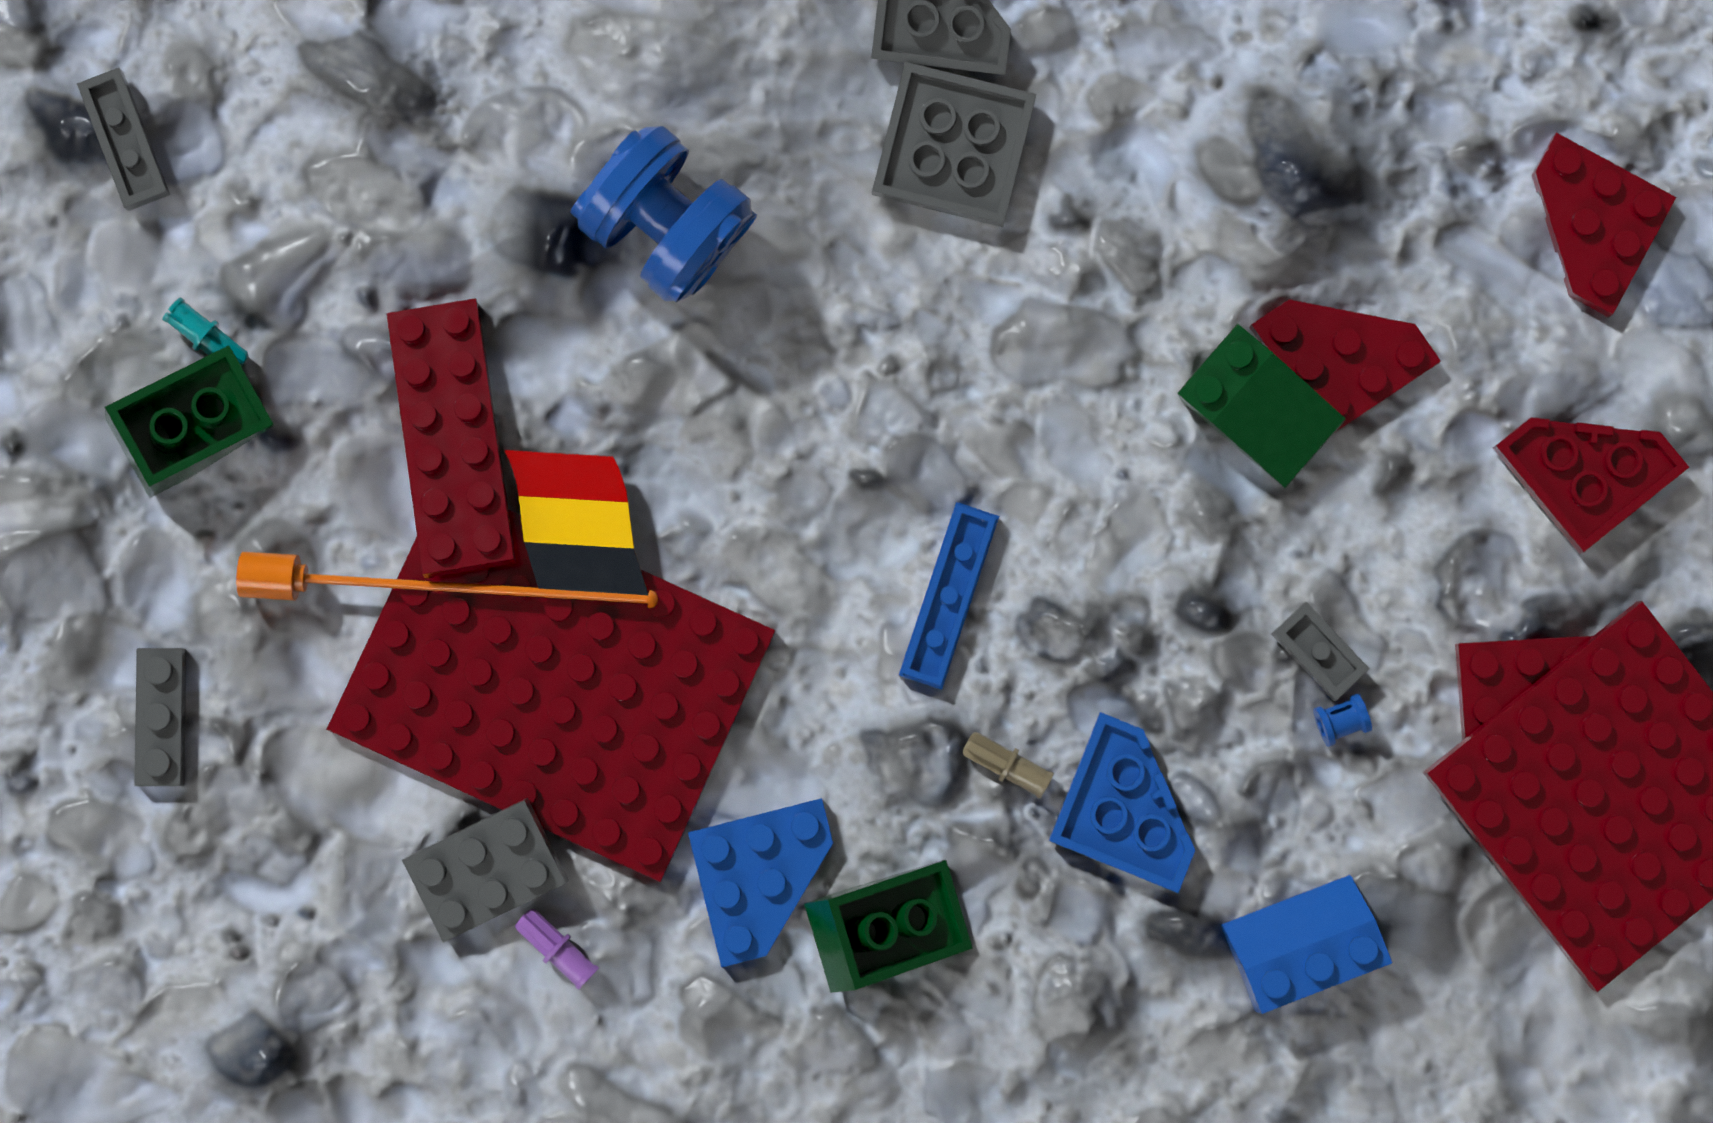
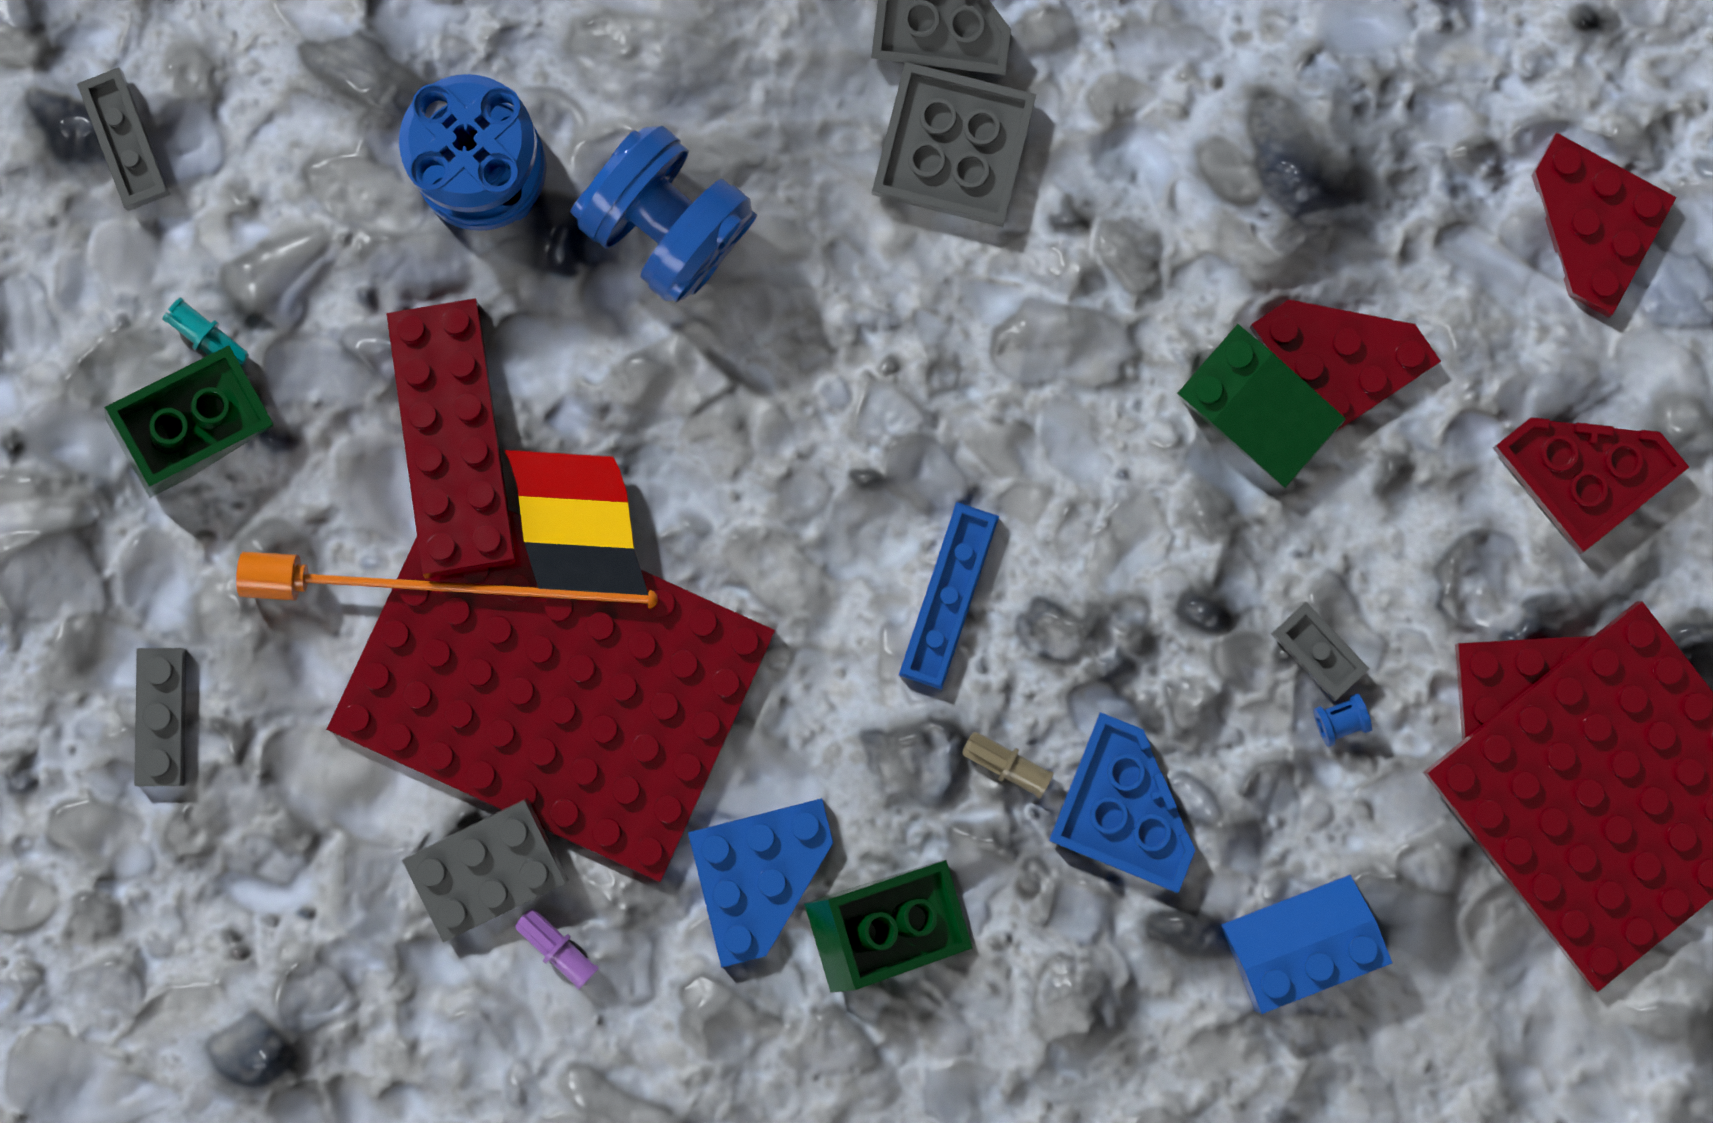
(473, 152): none -> blue wheel

